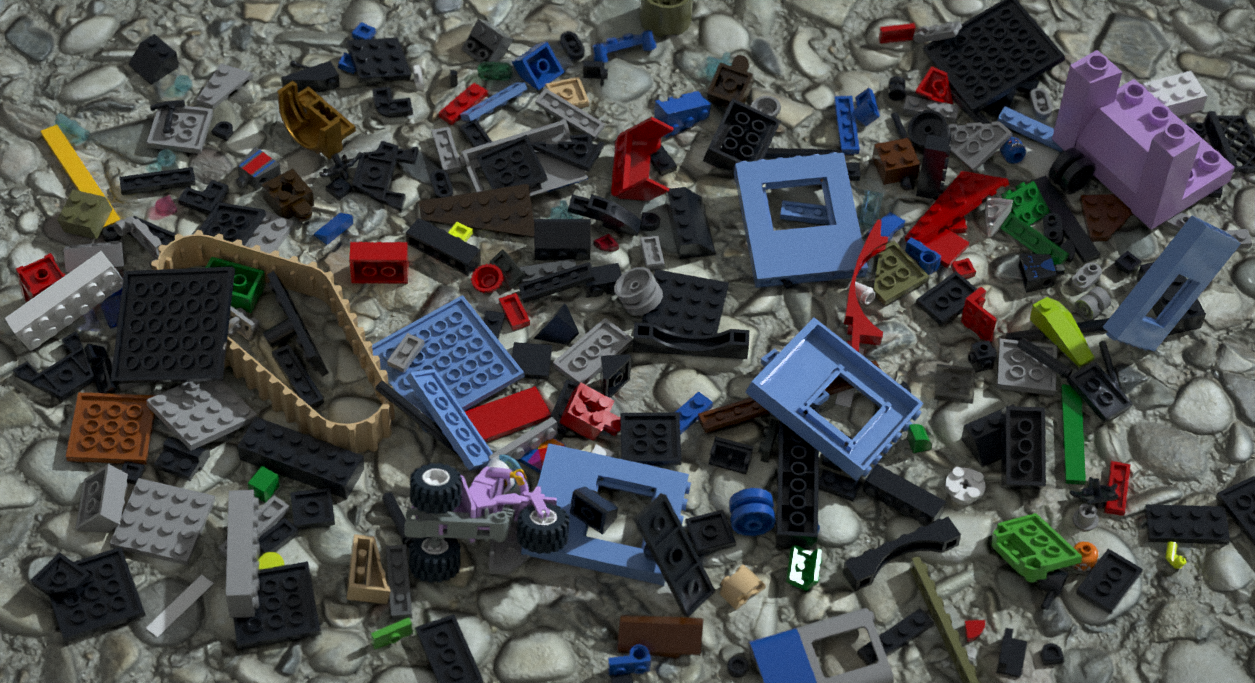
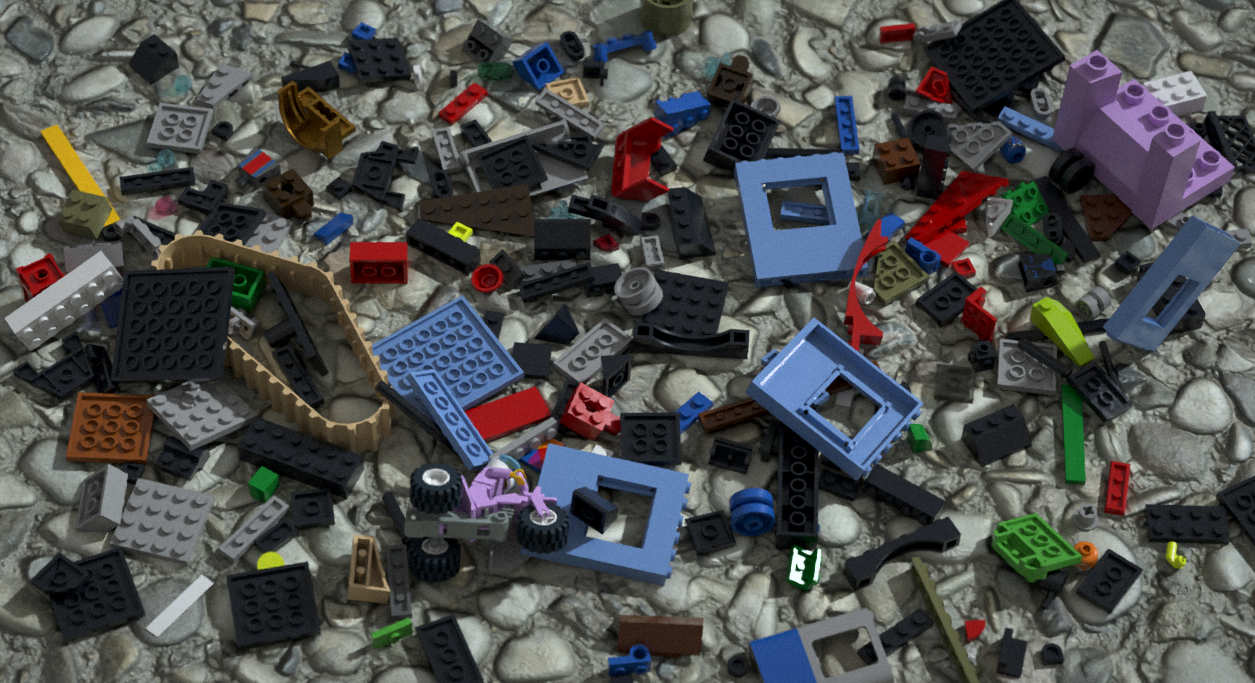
(72, 126): clear light blue pin -> none
(171, 108): black piece -> none
(242, 553): light grey brick -> none
(340, 166): black piece -> none
(391, 108): black plate -> none
(405, 352): light grey plate -> none
(498, 99): medium blue plate -> none
(514, 311): red tile -> none
(673, 554): black plate -> none
(740, 587): tan cylinder -> none
(866, 107): blue plate -> none
(965, 476): white plate -> none
(1023, 448): black brick -> none
(1089, 274): light grey plate -> none
(1096, 493): black piece -> none

